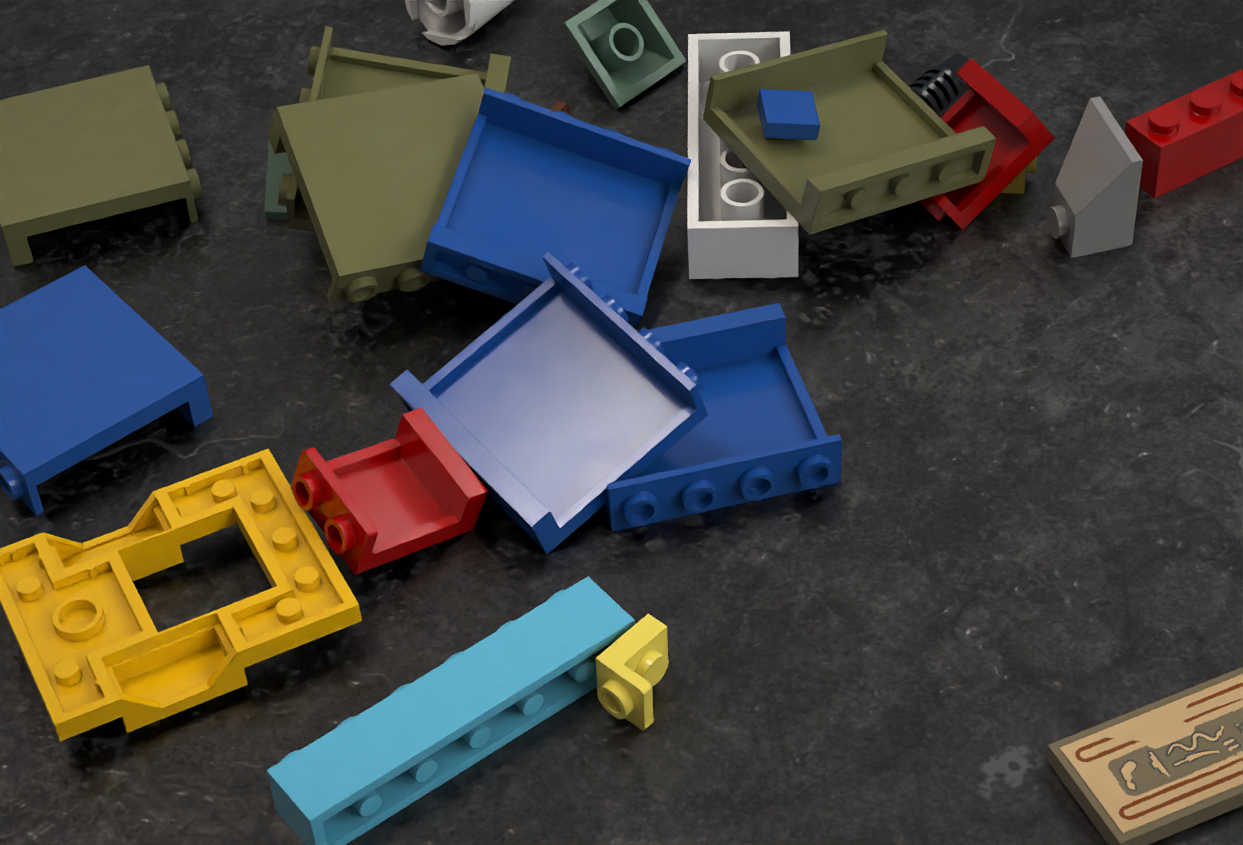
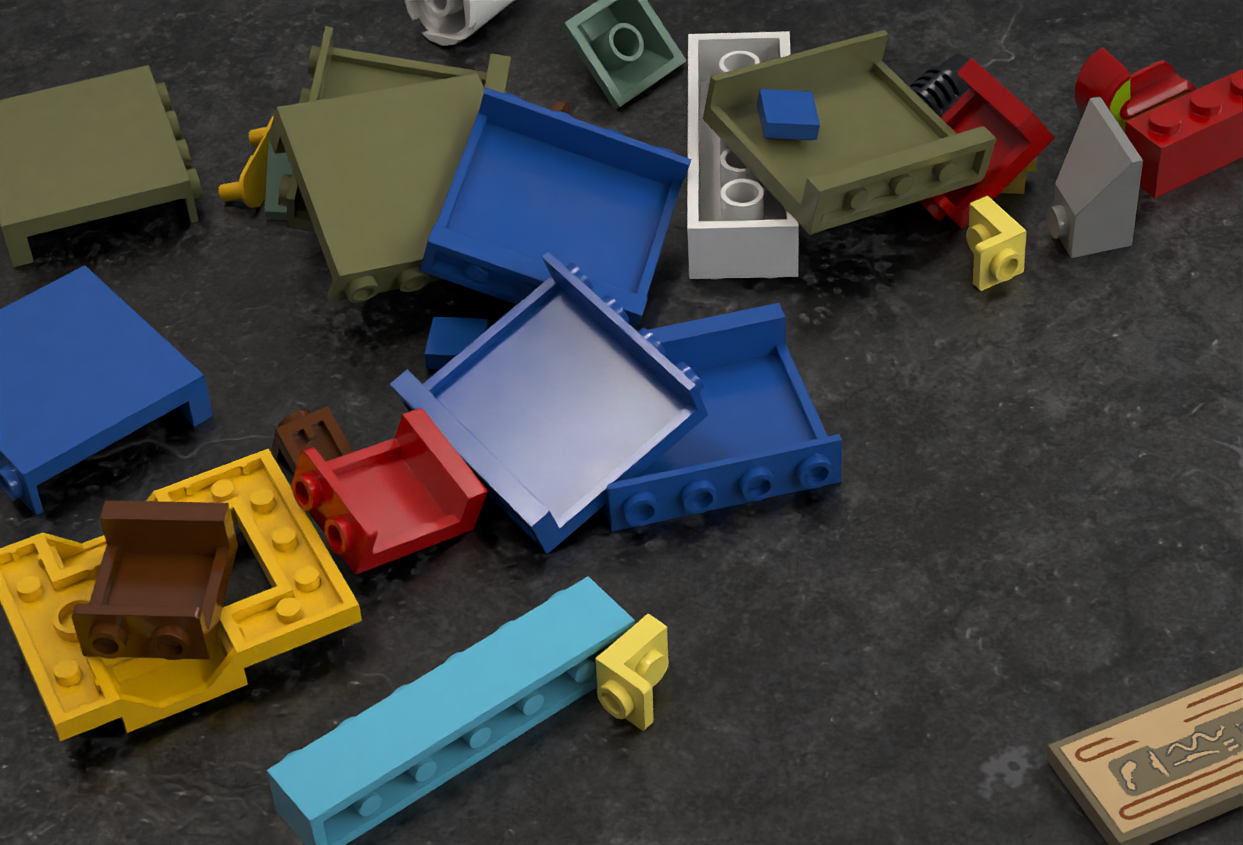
(158, 580): none -> reddish brown panel
(252, 180): none -> yellow piece
(308, 430): none -> reddish brown bracket
(450, 337): none -> blue tile
(996, 244): none -> light yellow bracket
(1126, 93): none -> red animal

